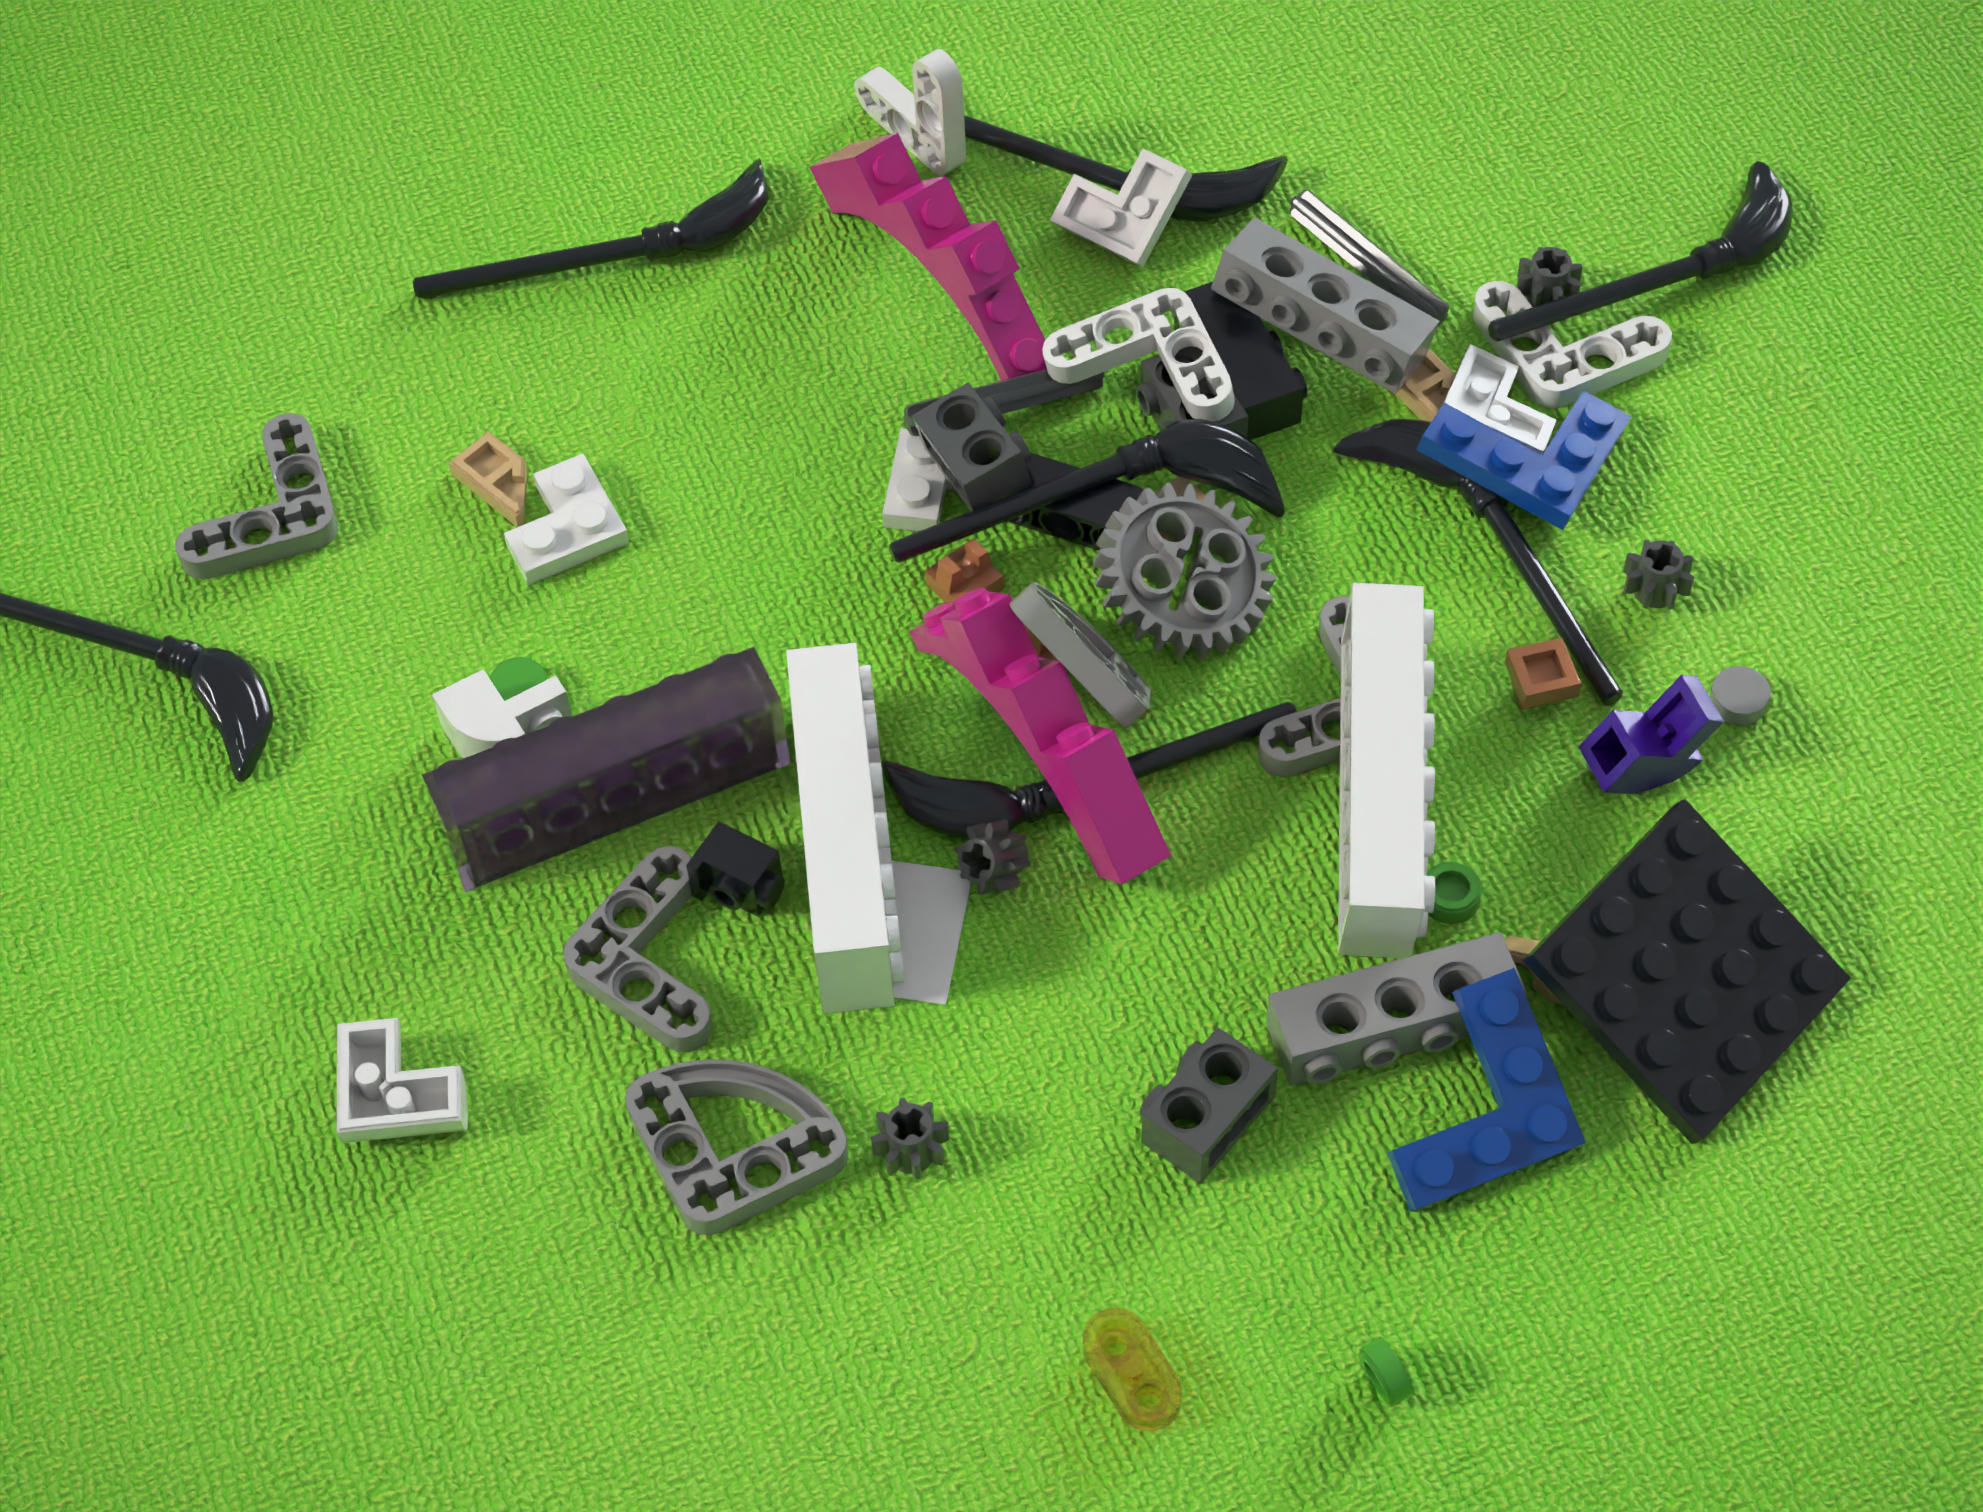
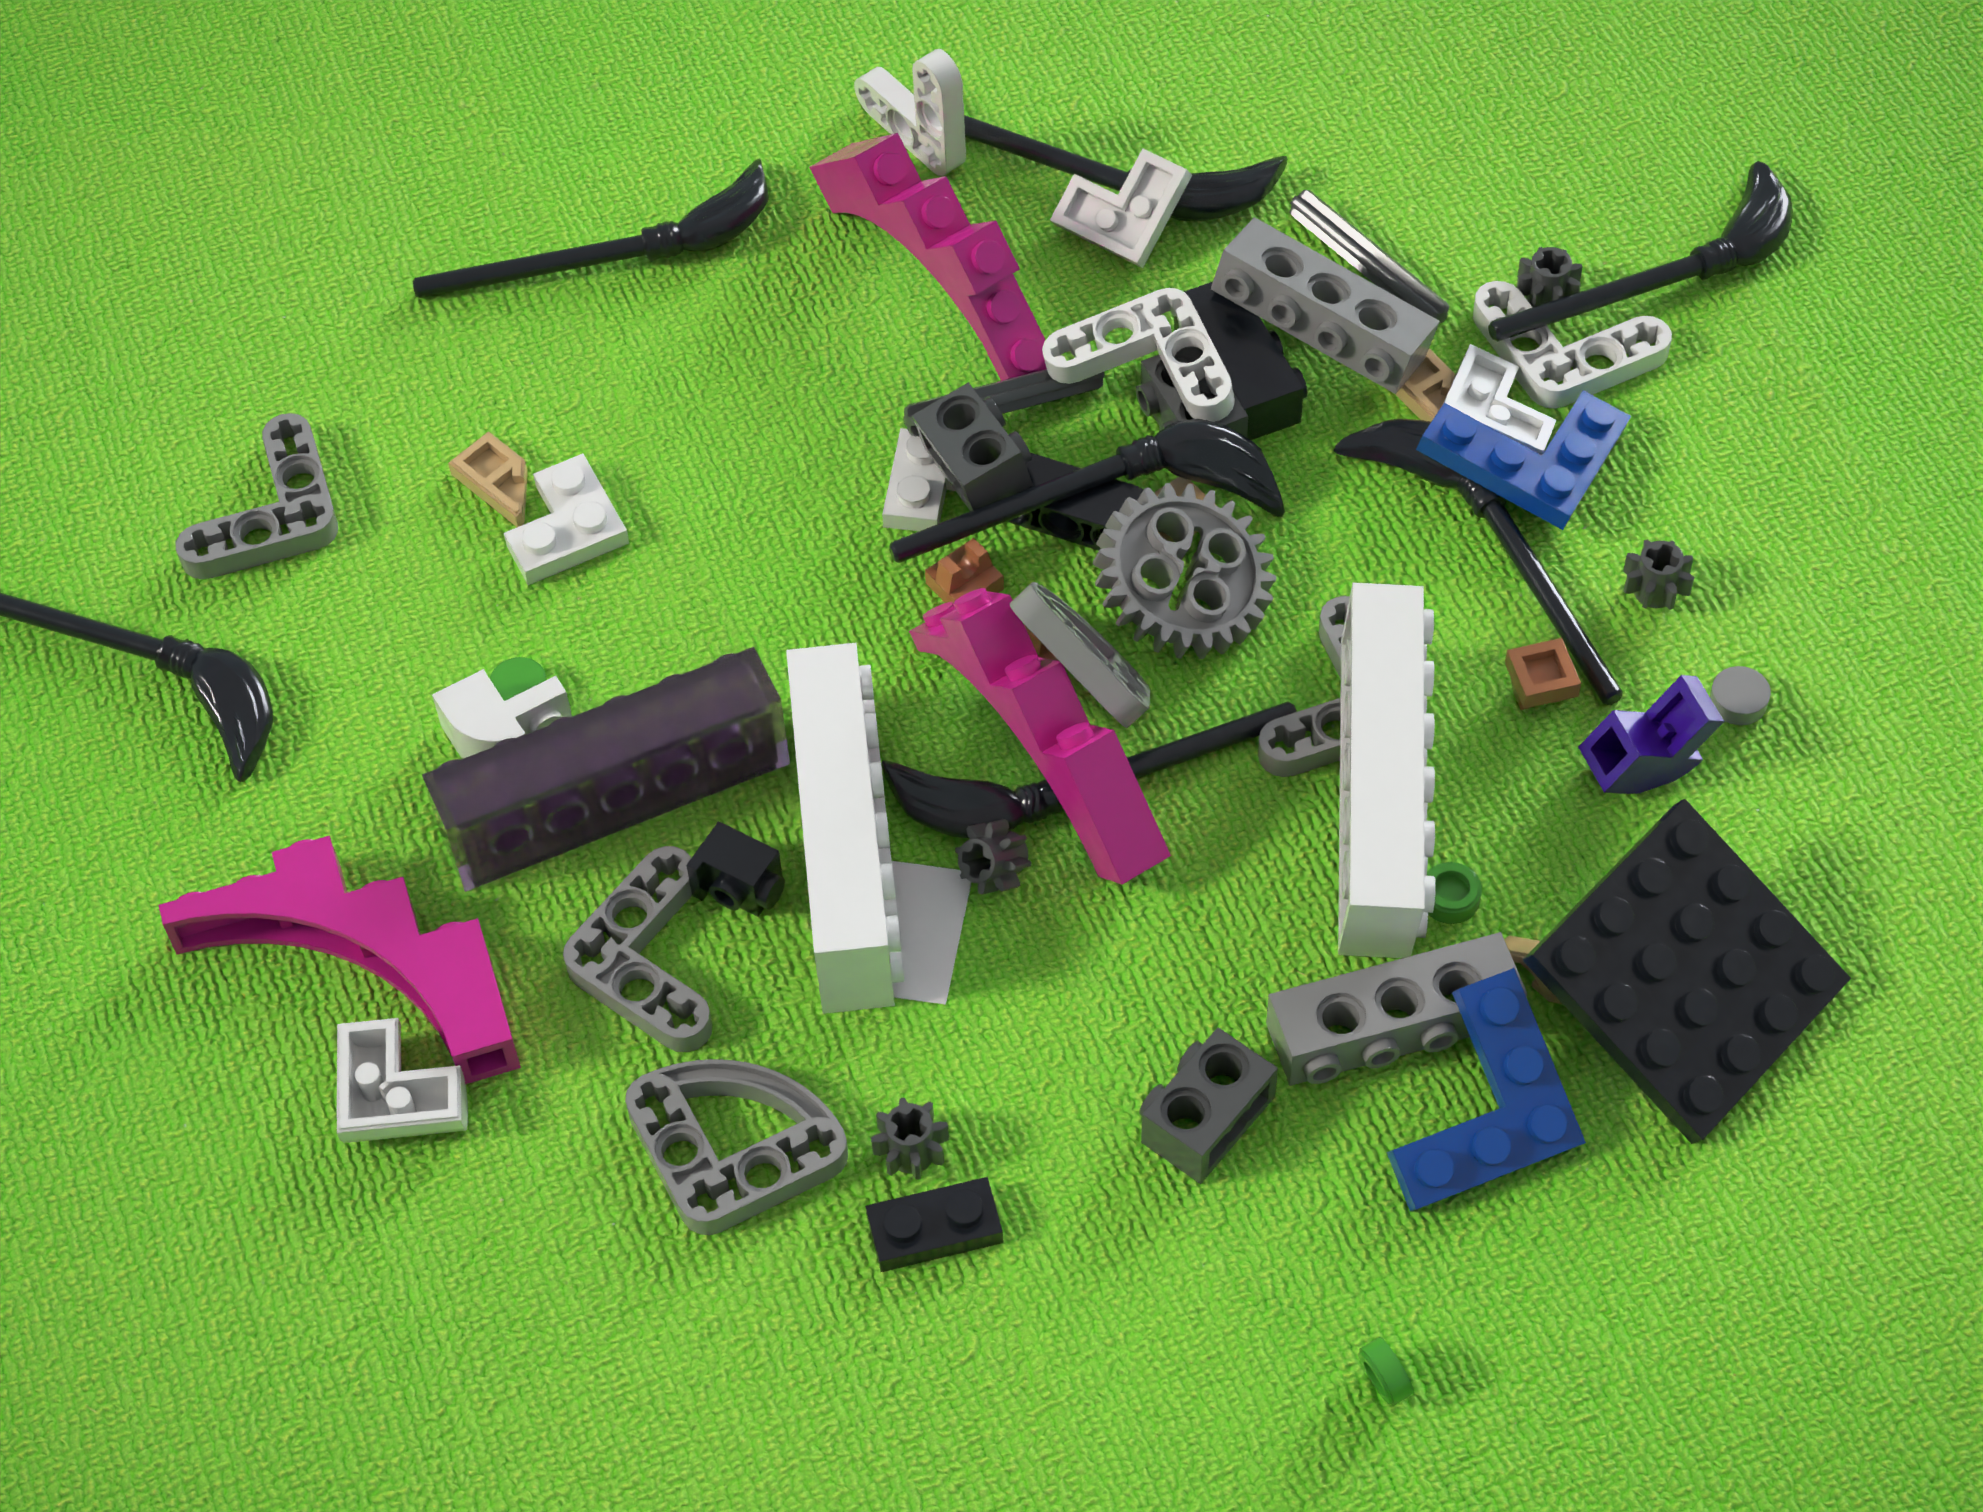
(373, 927): none -> dark pink arch
(934, 1224): none -> black plate
(1134, 1372): clear yellow plate -> none

